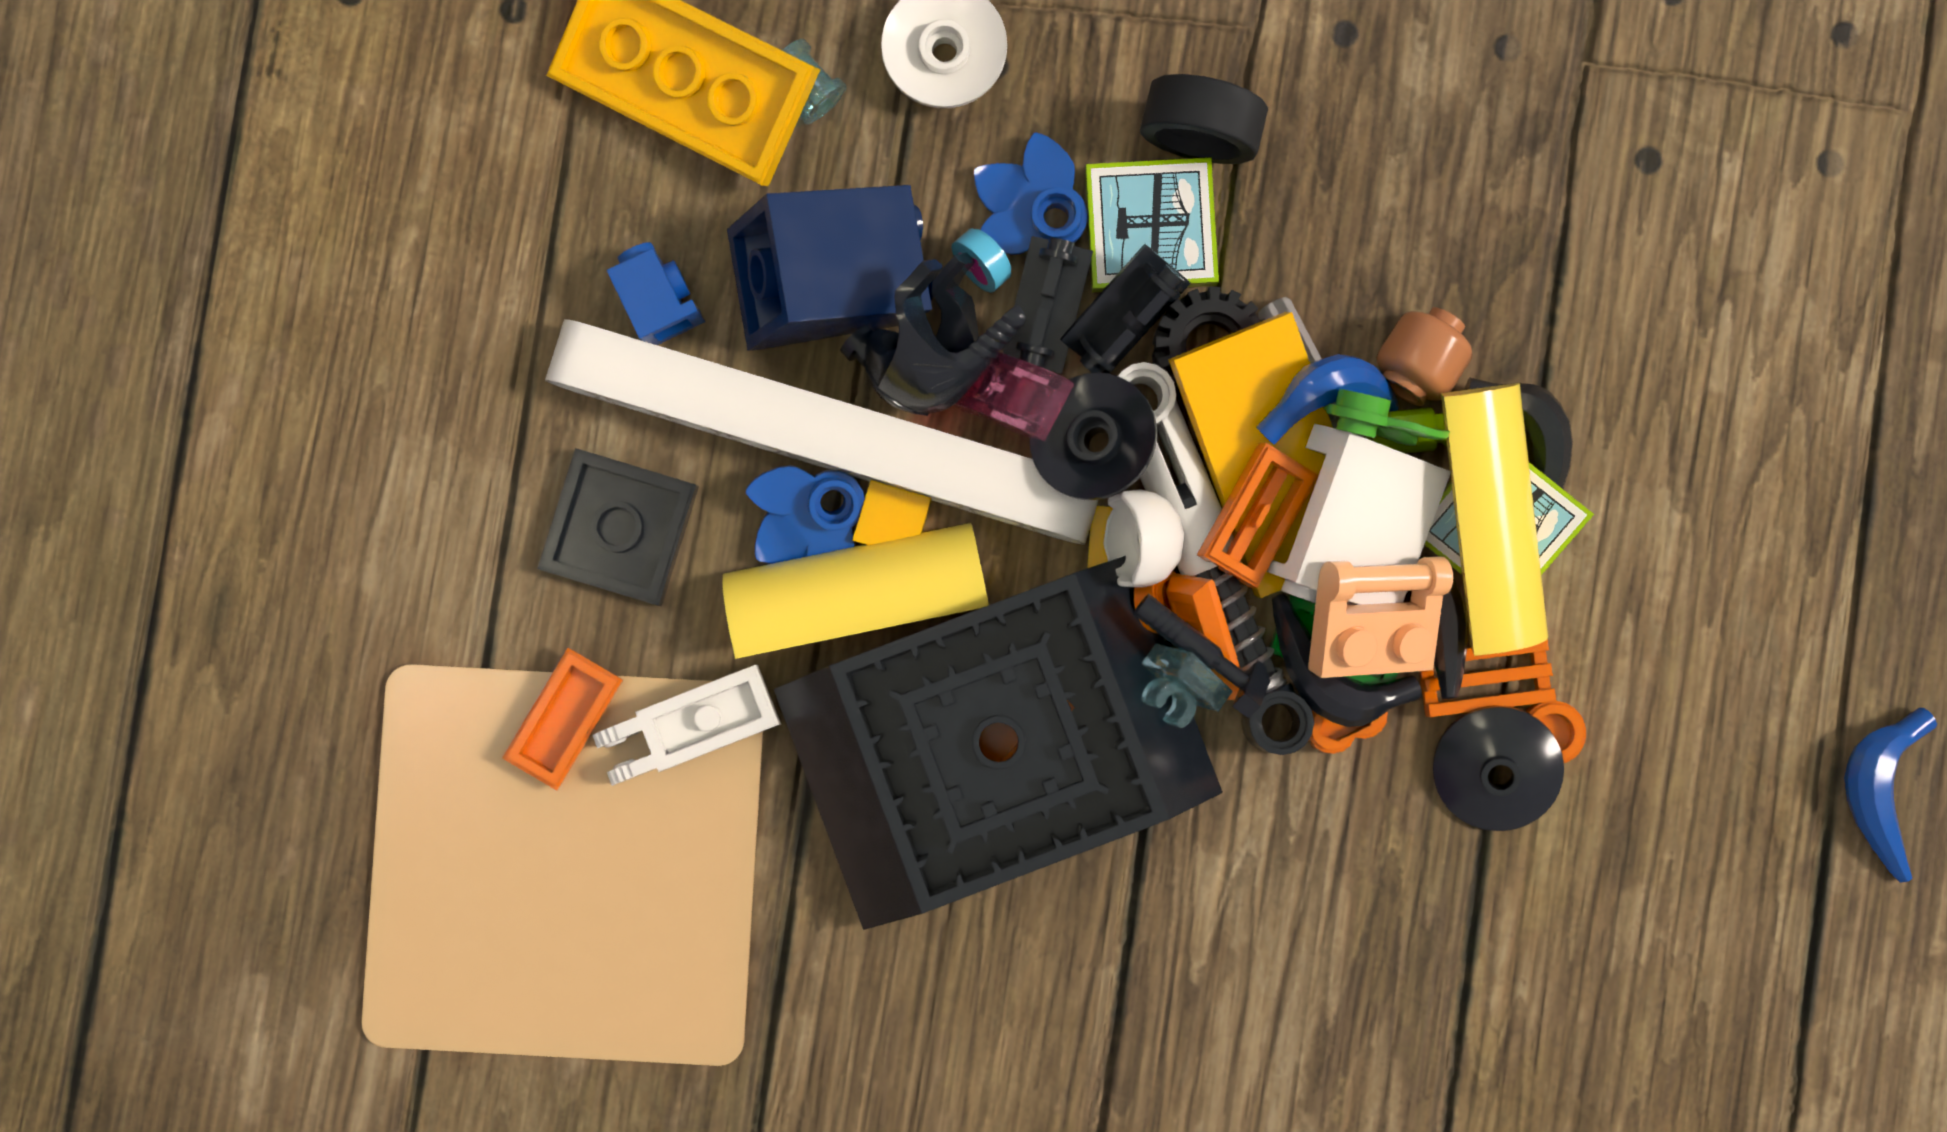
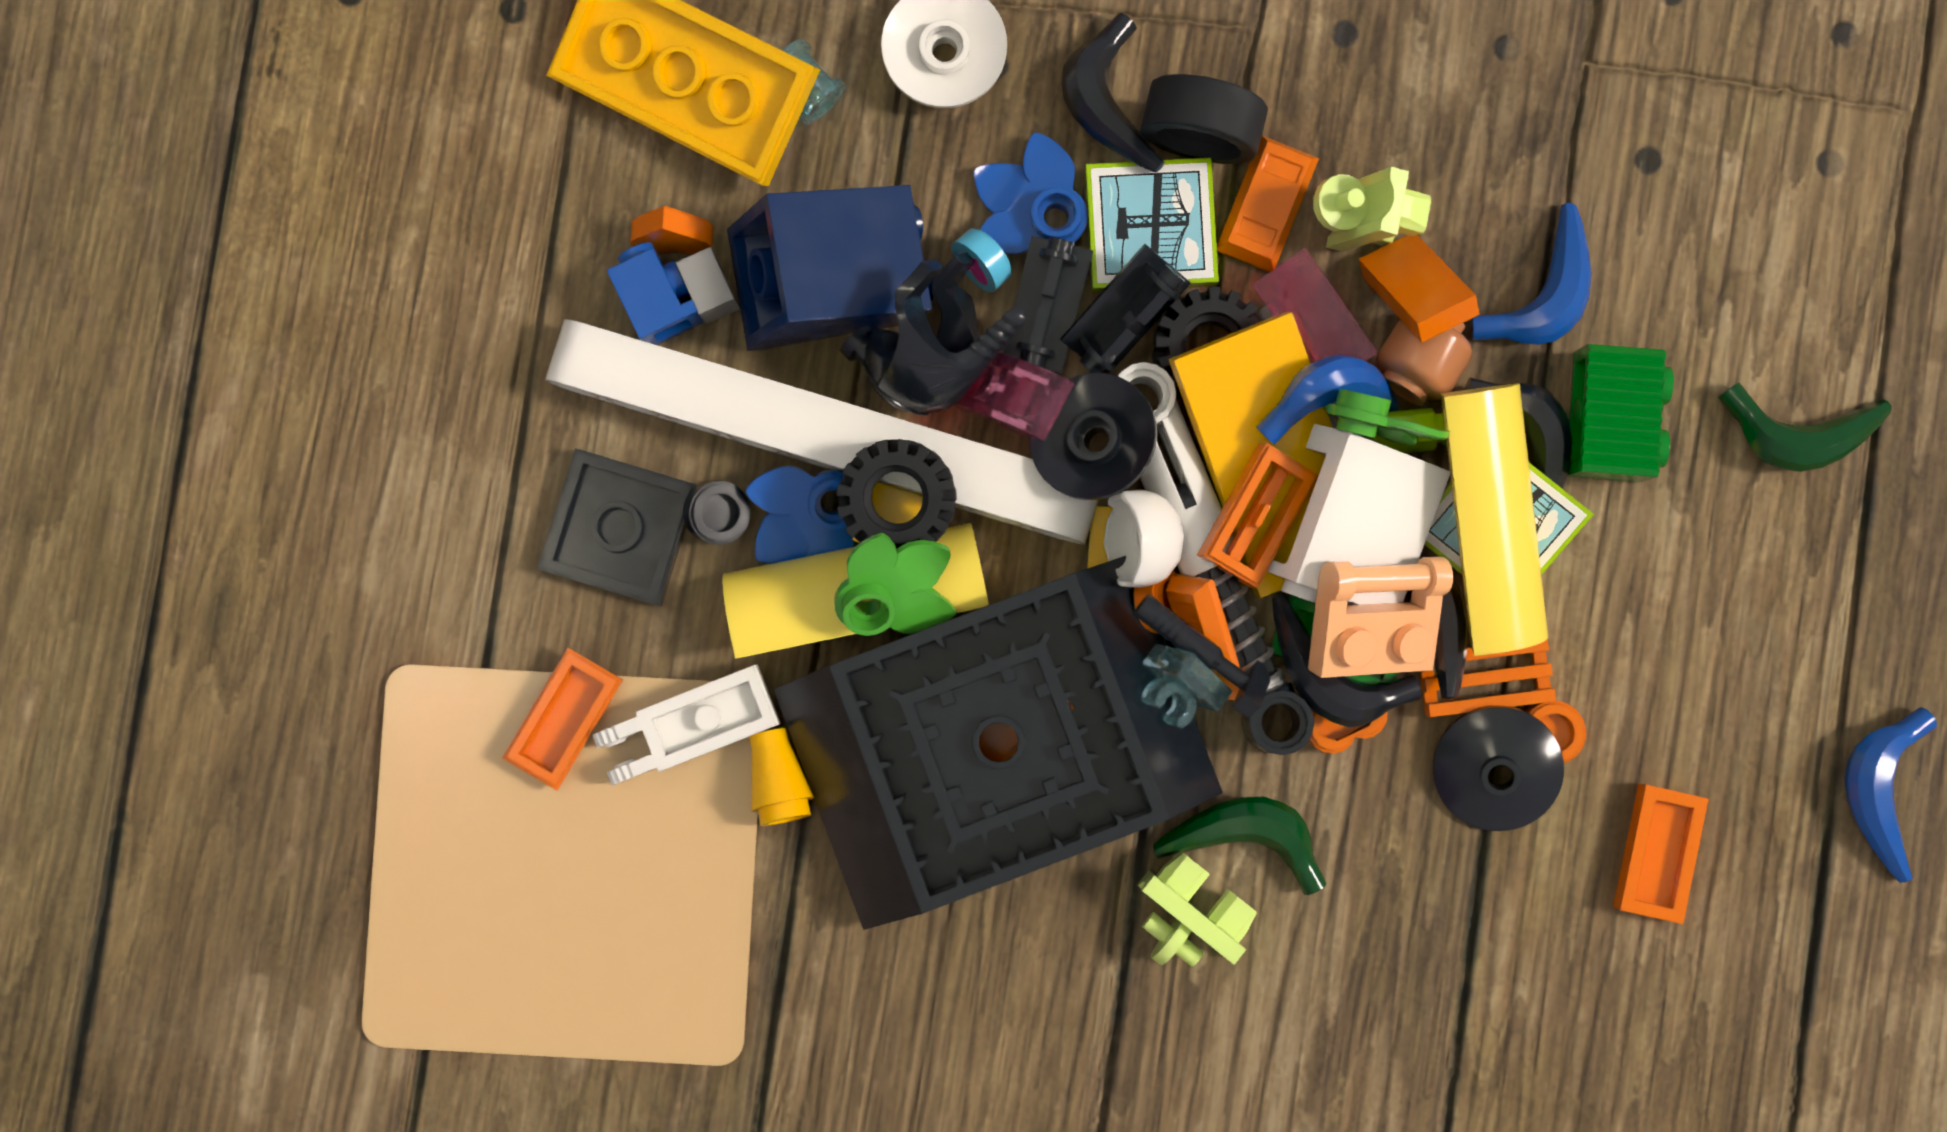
(672, 231): none -> orange tile
(707, 285): none -> light grey piece
(716, 512): none -> tile
(777, 780): none -> yellow cone
(897, 456): none -> black tyre
(899, 585): none -> bright green plate
(1091, 101): none -> black piece
(1220, 928): none -> yellowish green hips
(1255, 821): none -> dark green piece
(1267, 204): none -> orange tile
(1318, 310): none -> clear pink hinge
(1370, 209): none -> yellowish green hips
(1419, 287): none -> orange tile
(1560, 300): none -> blue piece
(1618, 412): none -> green brick
(1660, 853): none -> orange tile
(1802, 446): none -> dark green piece

